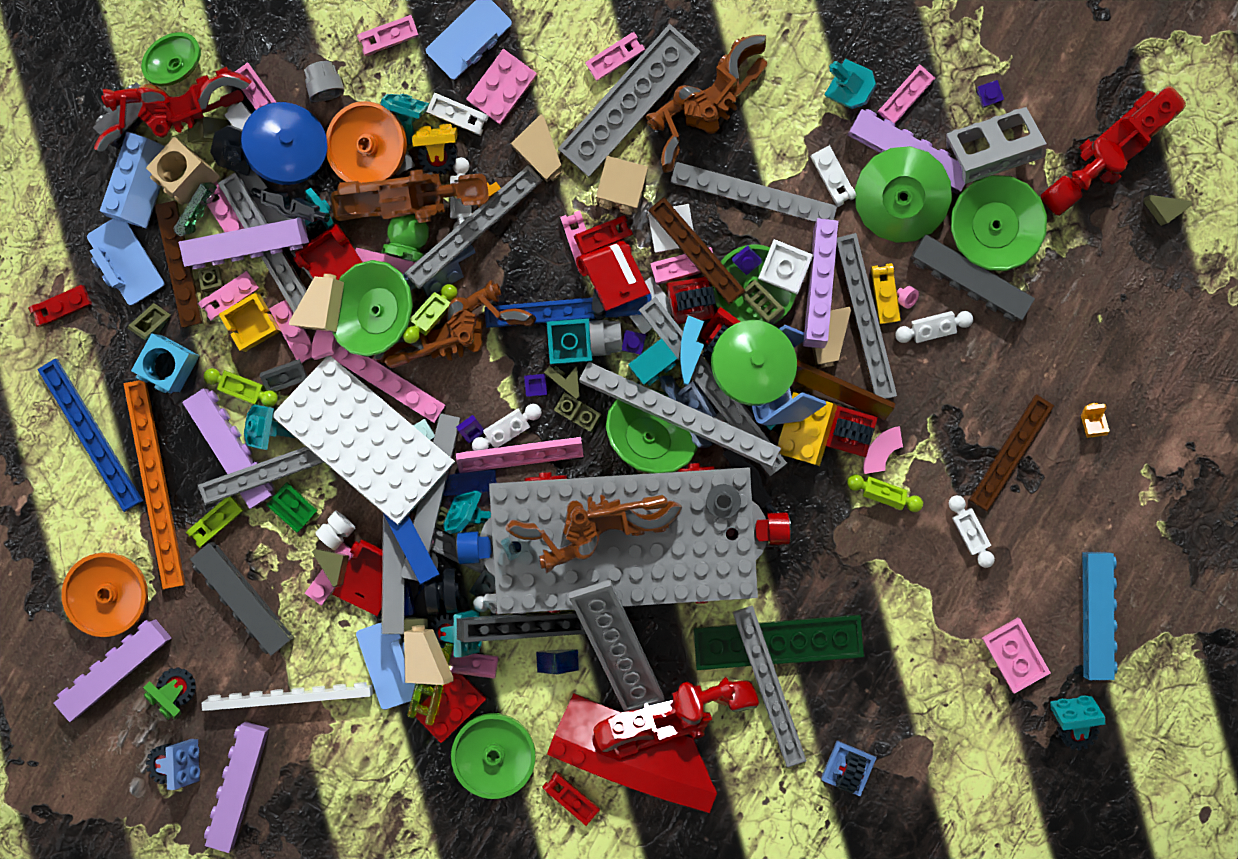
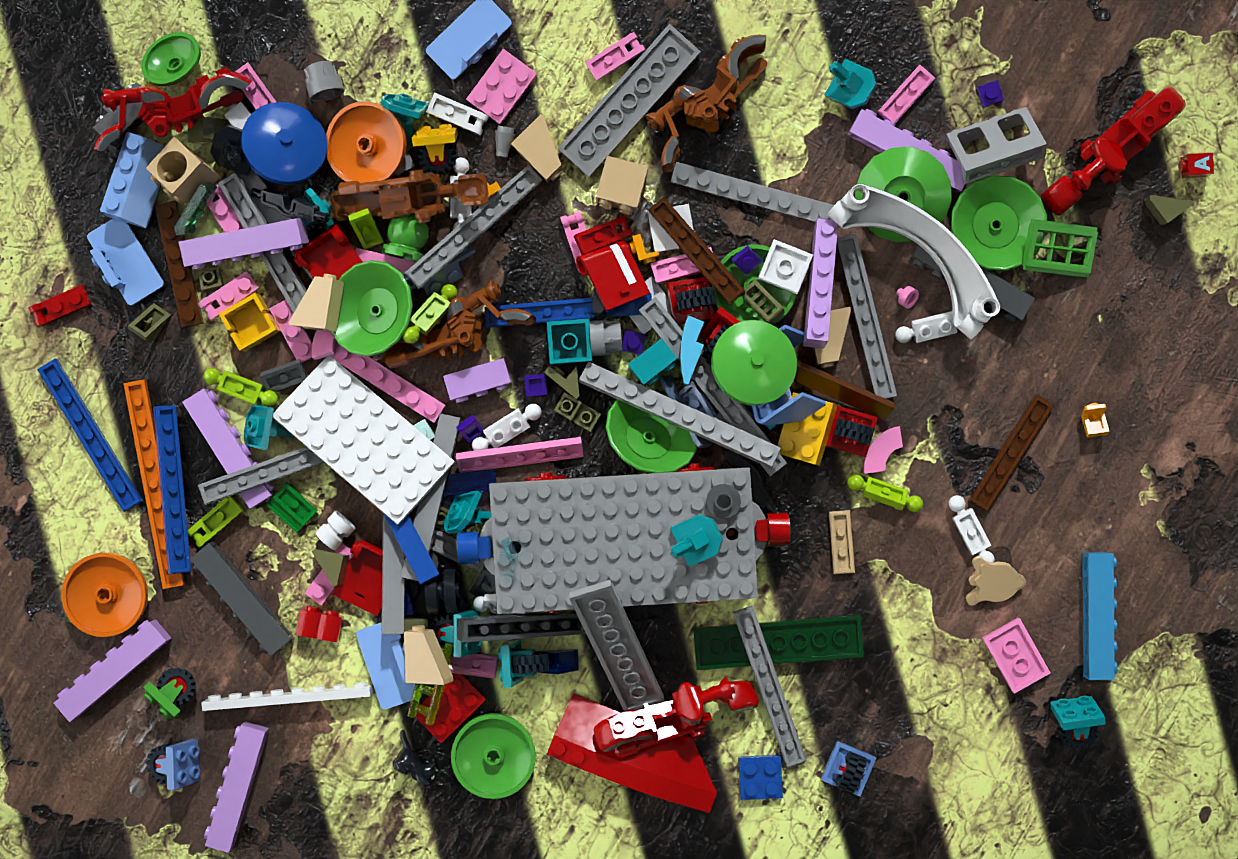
(145, 364): medium azure brick -> none
(172, 489): none -> blue tile
(320, 624): none -> red brick
(365, 228): none -> lime plate
(388, 35): bright pink plate -> none
(408, 763): none -> black animal
(478, 380): none -> lavender brick
(504, 137): none -> light grey cone
(520, 662): none -> plate
(571, 798): red plate -> none
(585, 526): dark orange piece -> none
(638, 248): none -> light orange bracket
(696, 539): none -> teal piece
(760, 777): none -> blue plate
(833, 175): white plate -> none
(841, 542): none -> tan tile
(885, 294): yellow plate -> none
(963, 275): none -> white panel
(993, 581): none -> tan tile
(1063, 229): none -> bright green piece
(1196, 165): none -> red brick

